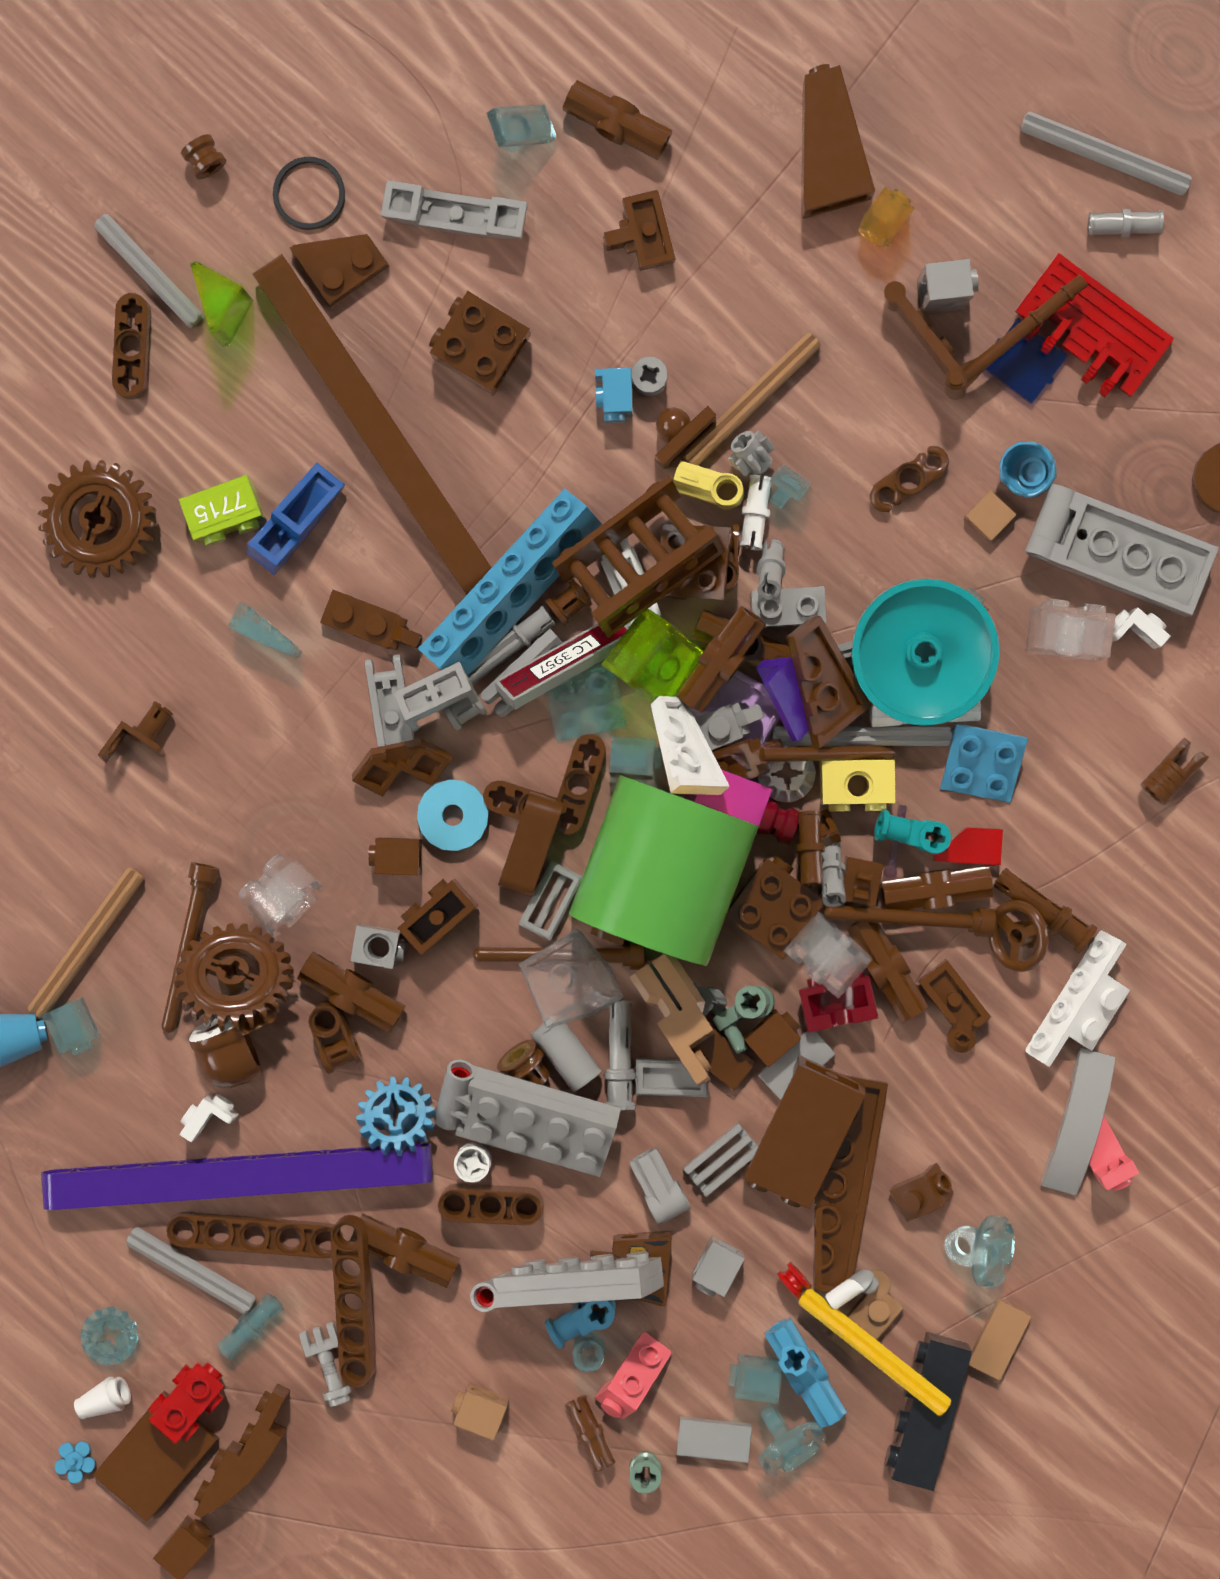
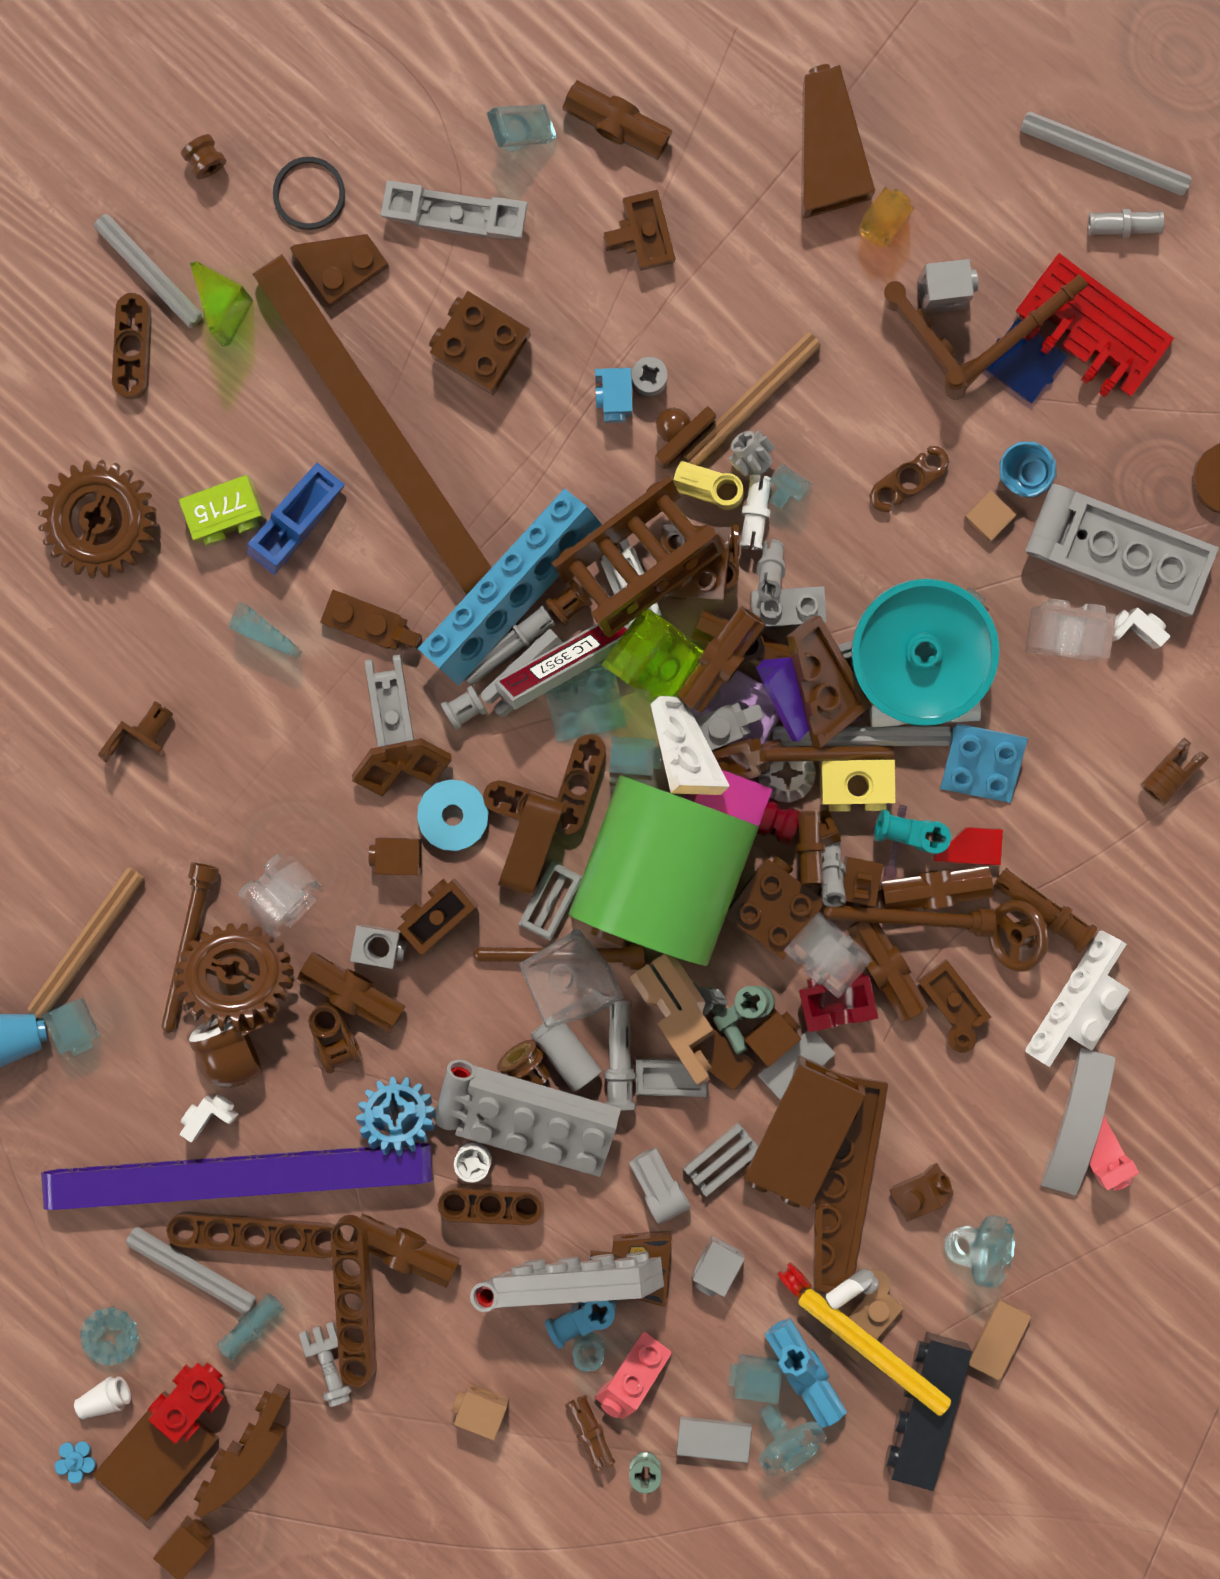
(434, 694): light grey hinge -> none

